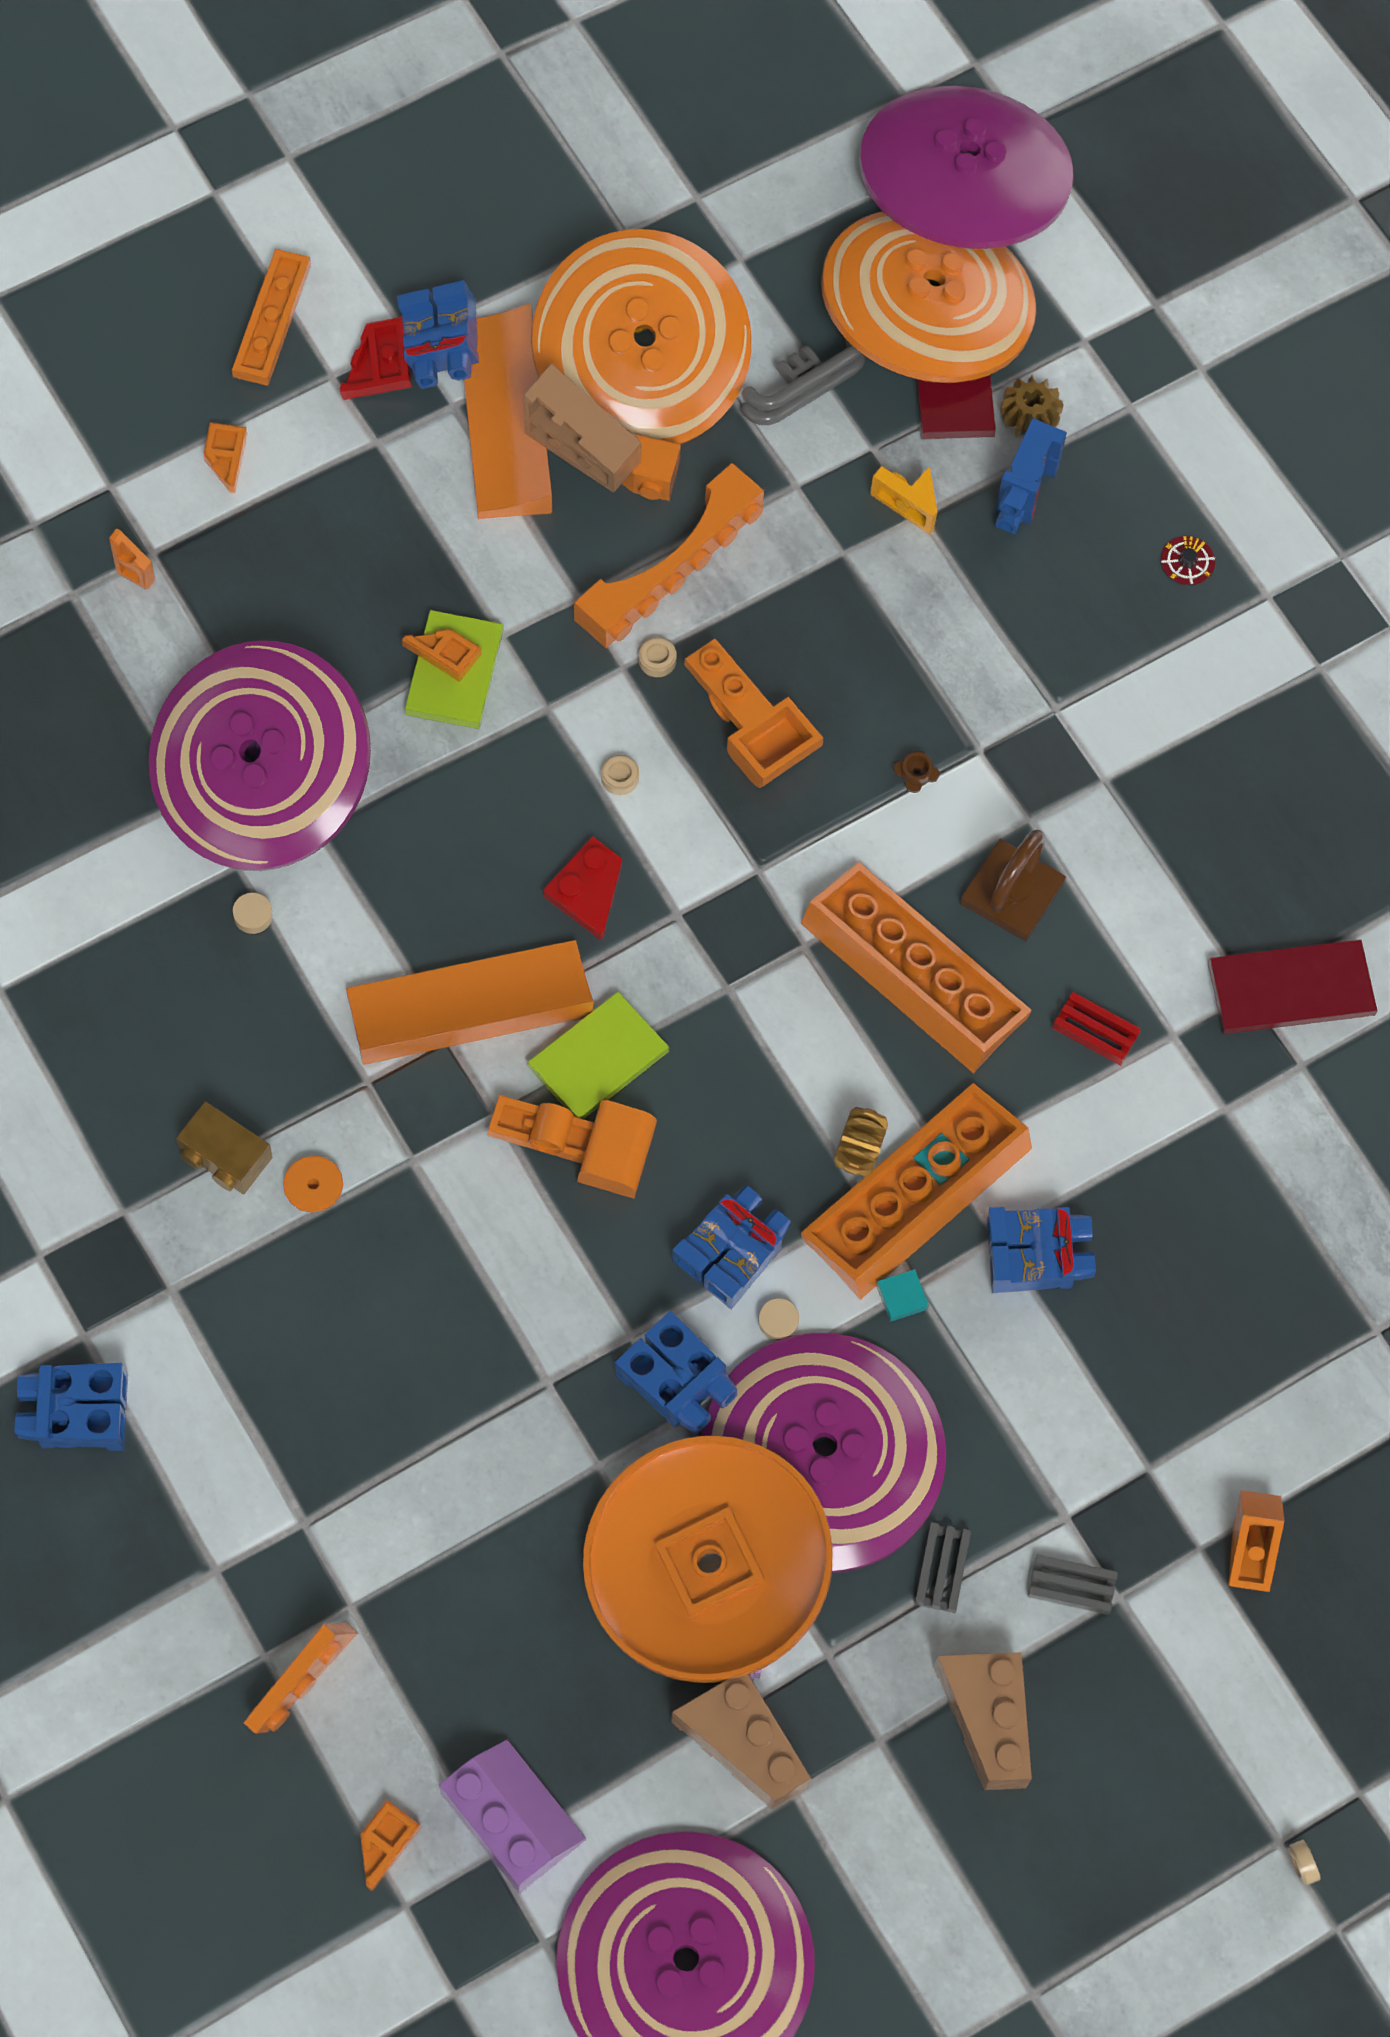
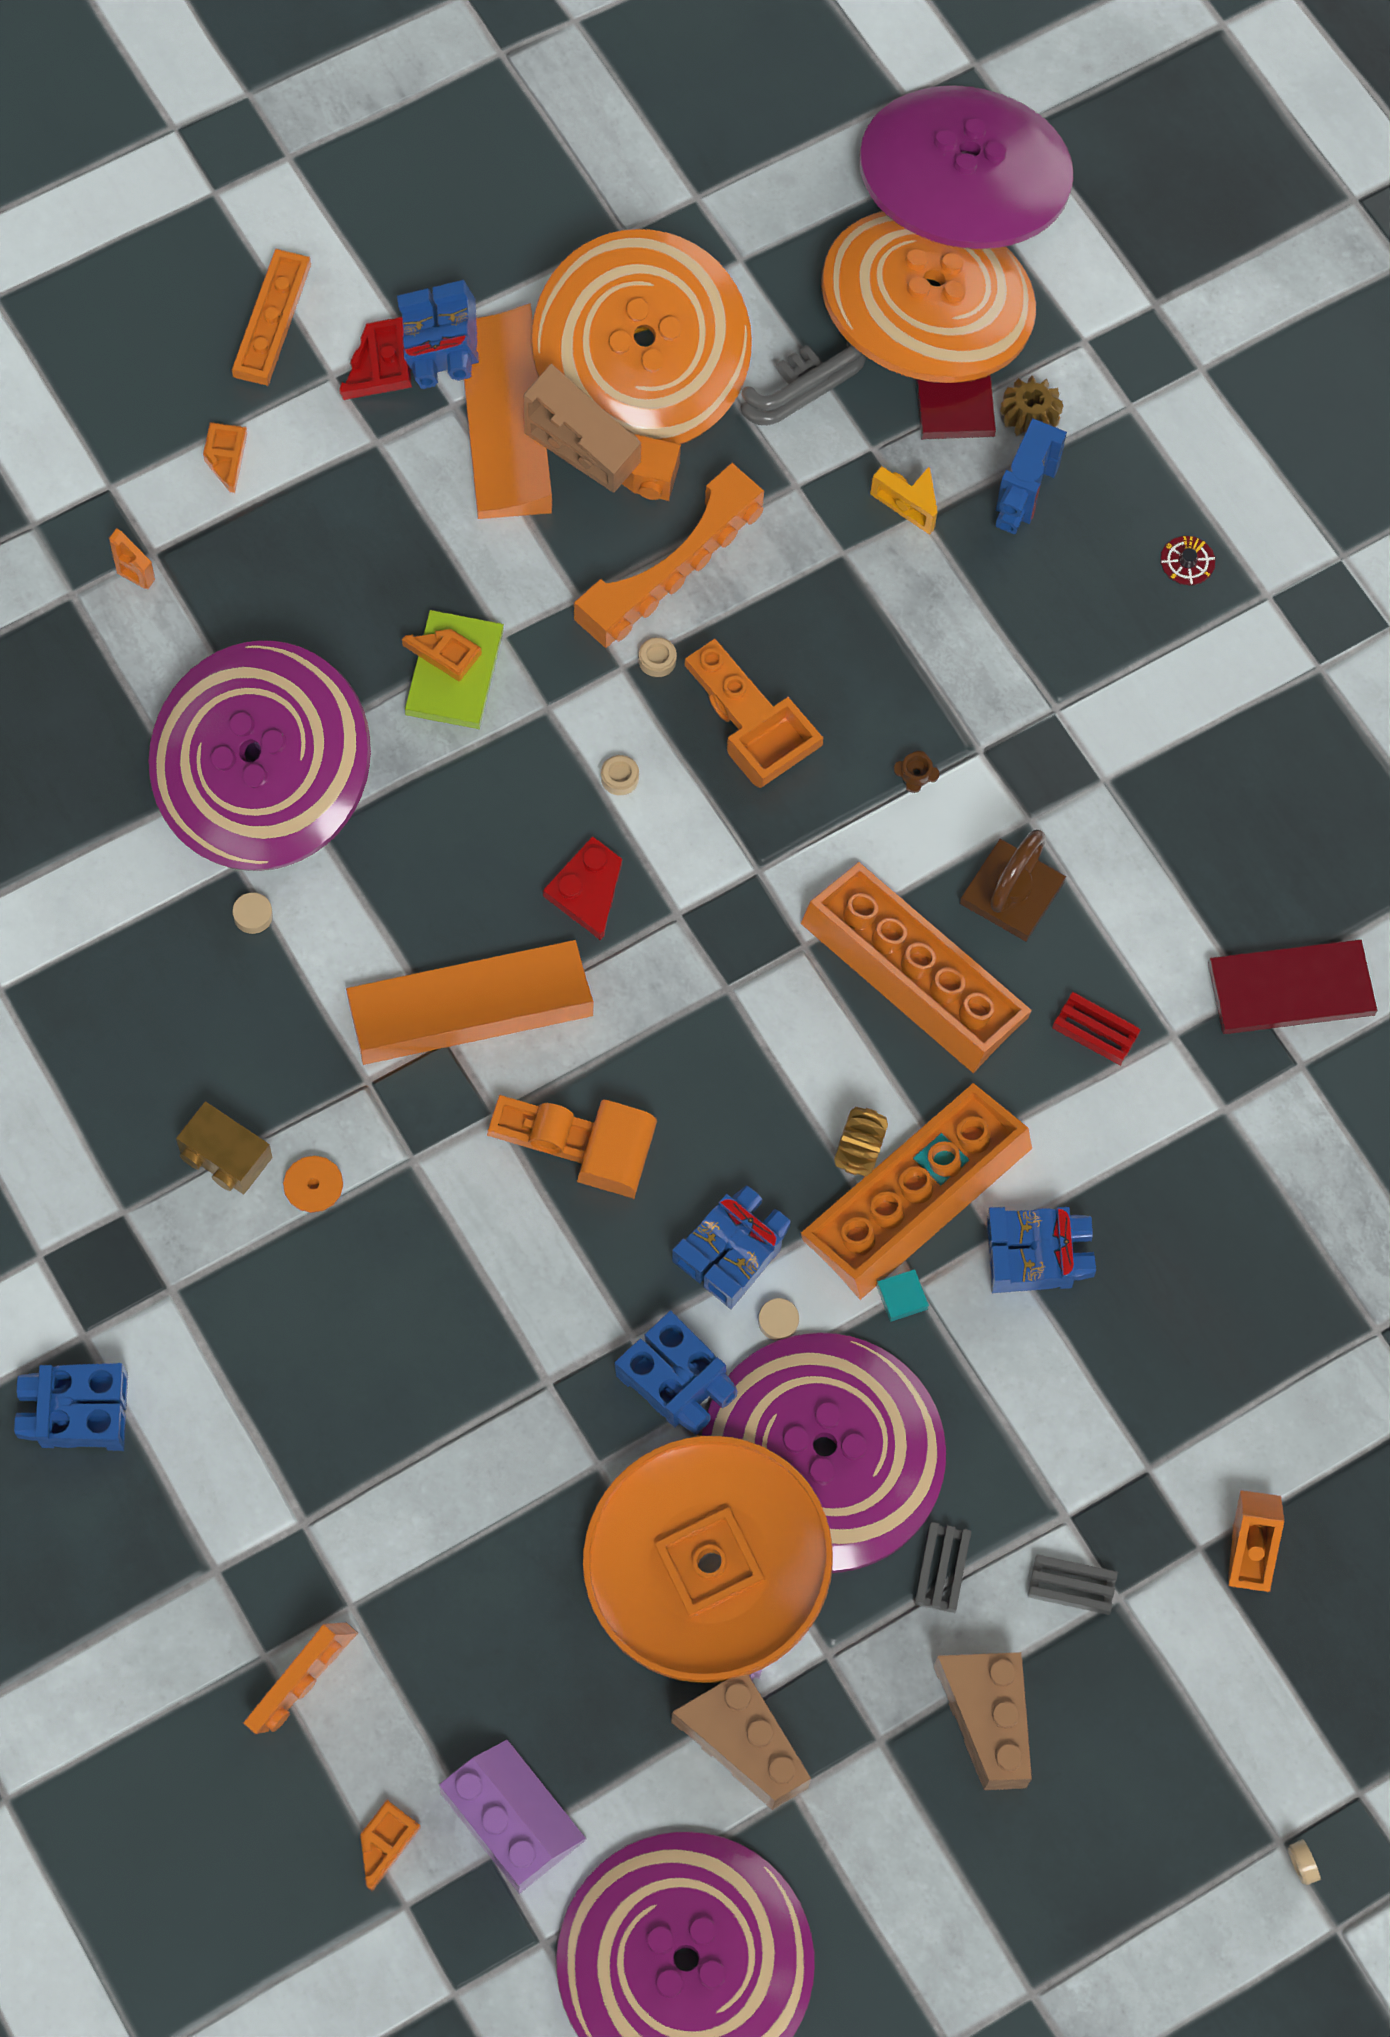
(598, 1056): lime tile -> none

